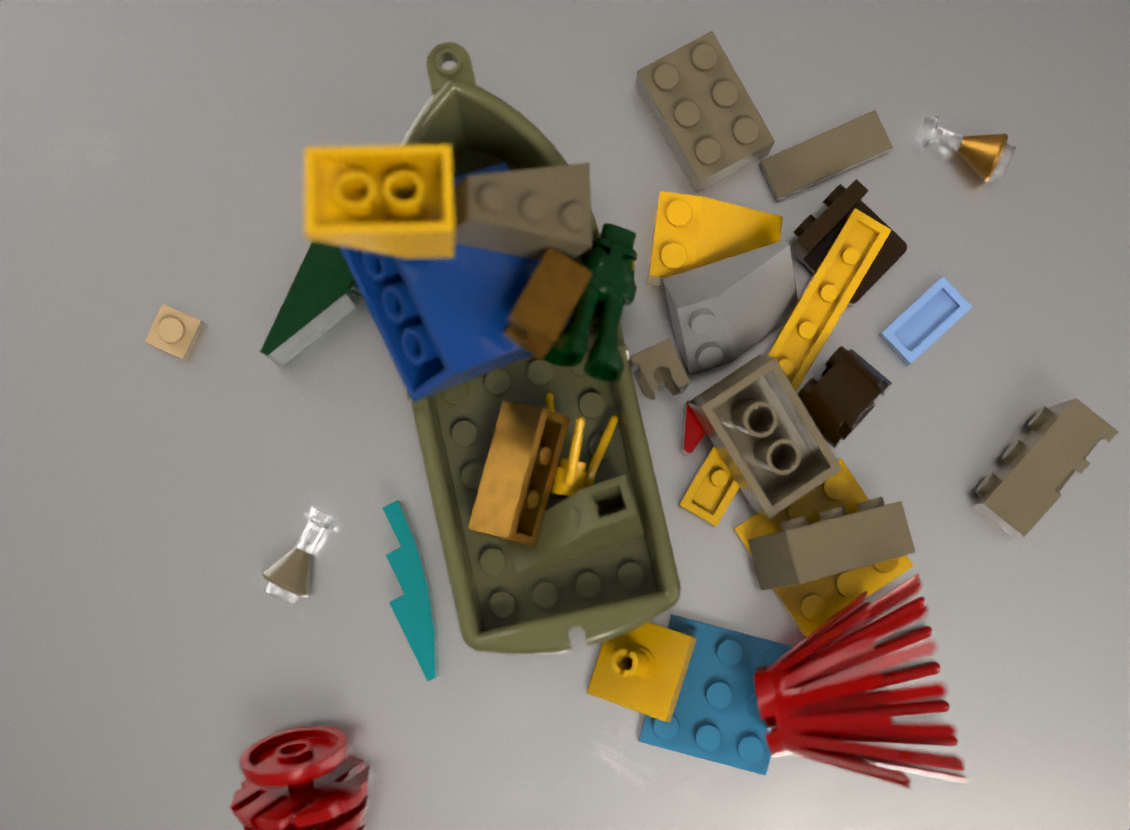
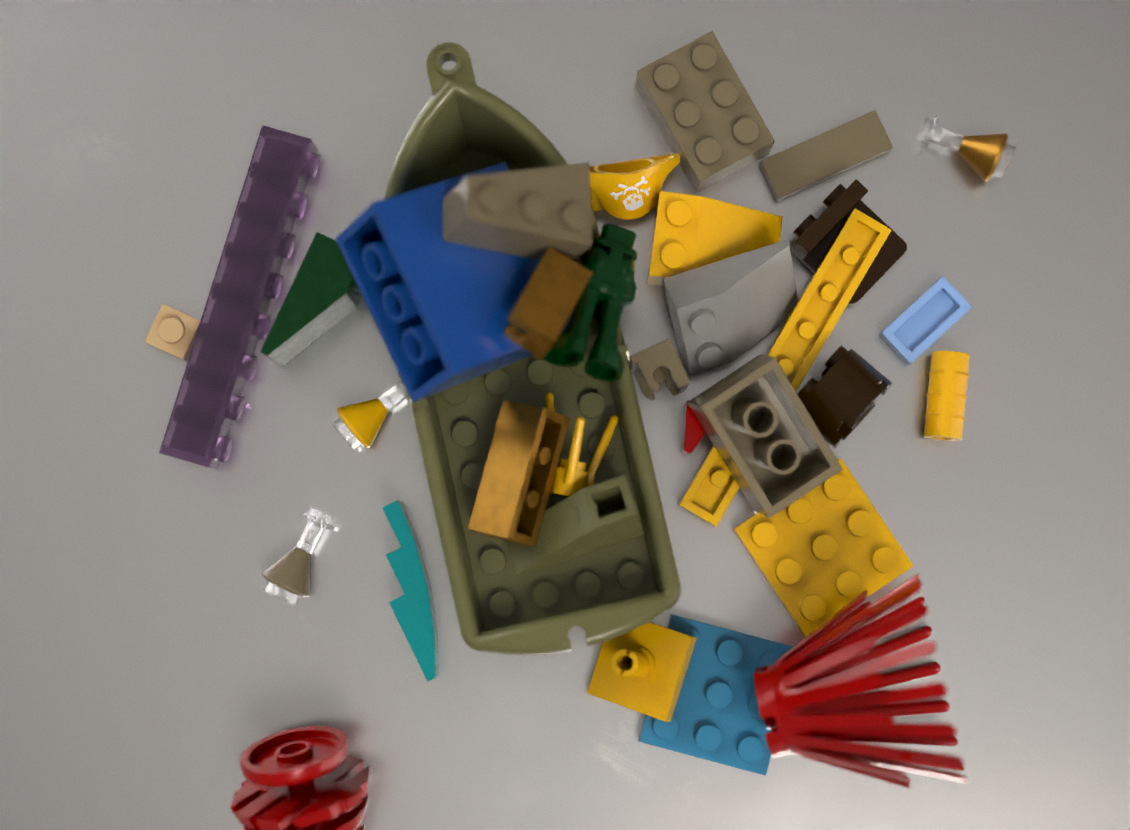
(240, 298): none -> clear purple brick
(362, 421): none -> yellow piece
(382, 199): yellow slope -> none
(630, 186): none -> yellow hat
(832, 545): dark tan wedge -> none
(946, 395): none -> yellow axle
(1041, 466): dark tan wedge -> none

